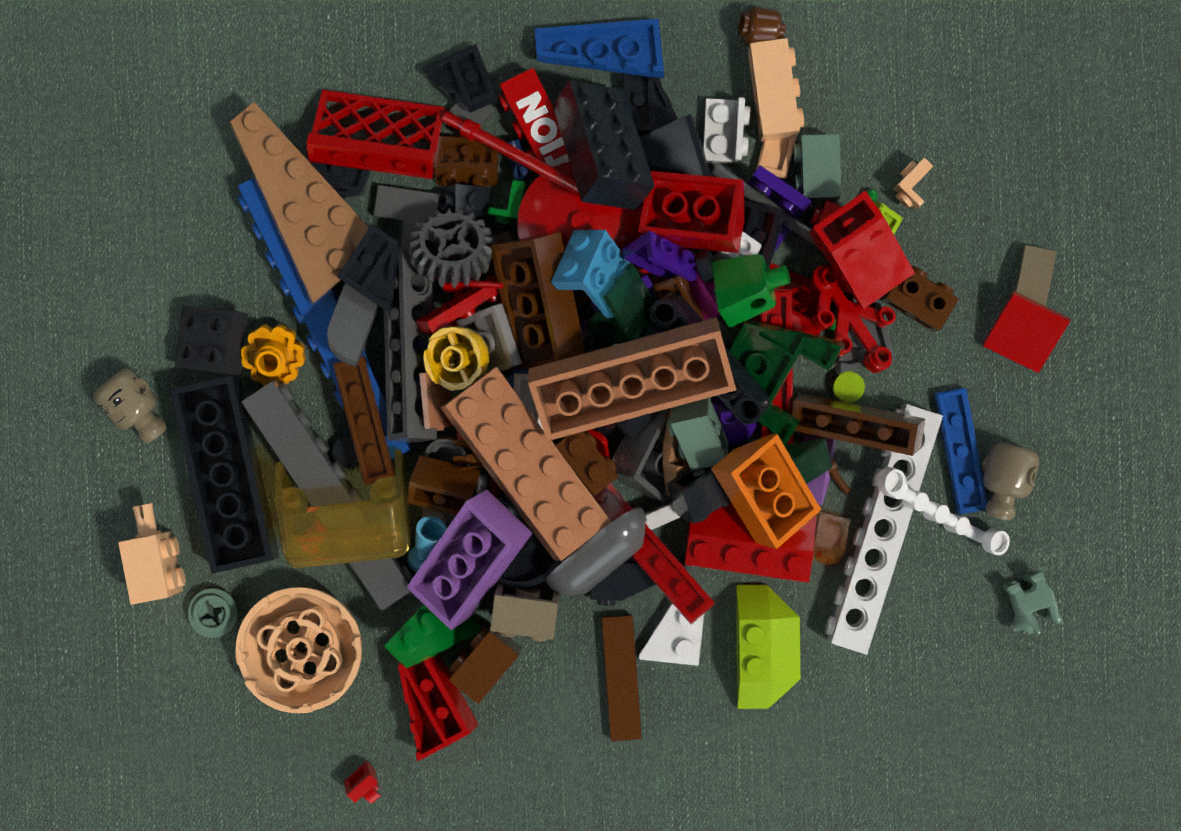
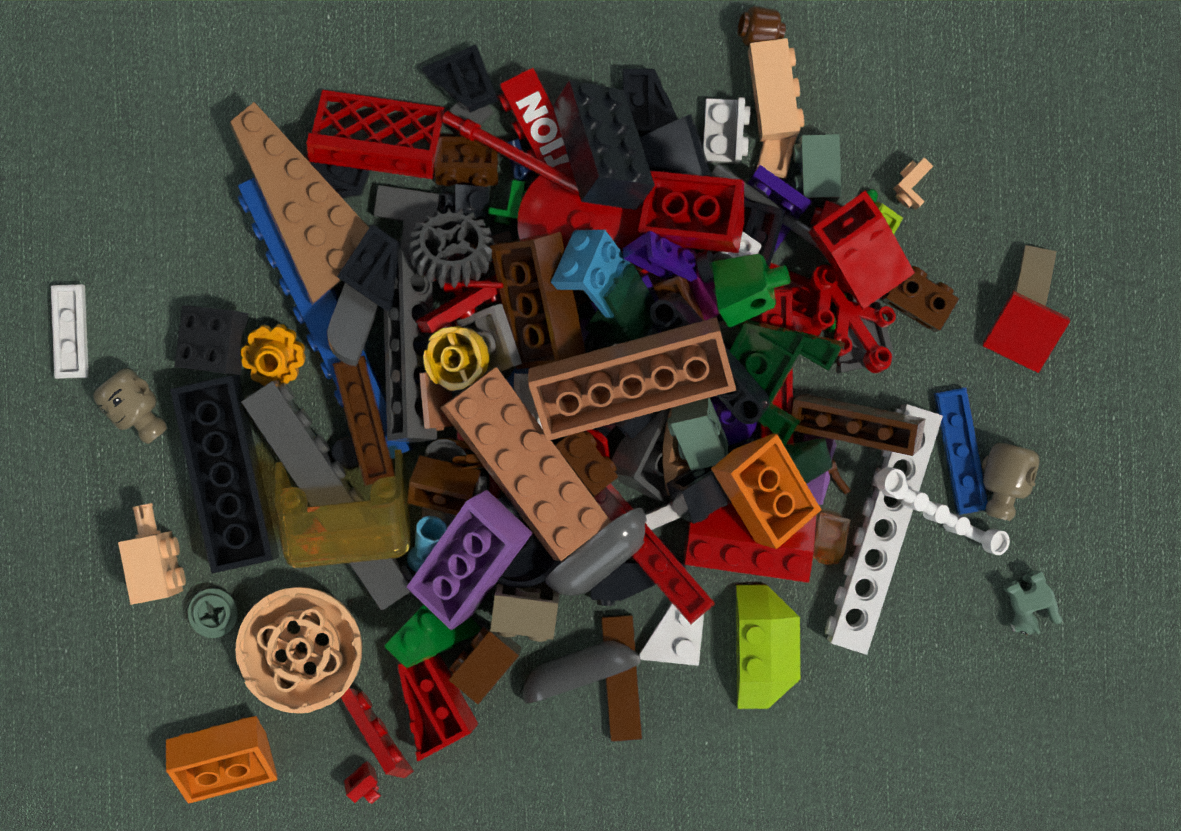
(69, 331): none -> white tile
(220, 759): none -> orange slope
(376, 734): none -> red wing
(578, 670): none -> dark grey brick
(610, 46): blue wing -> none
(848, 387): lime tile -> none

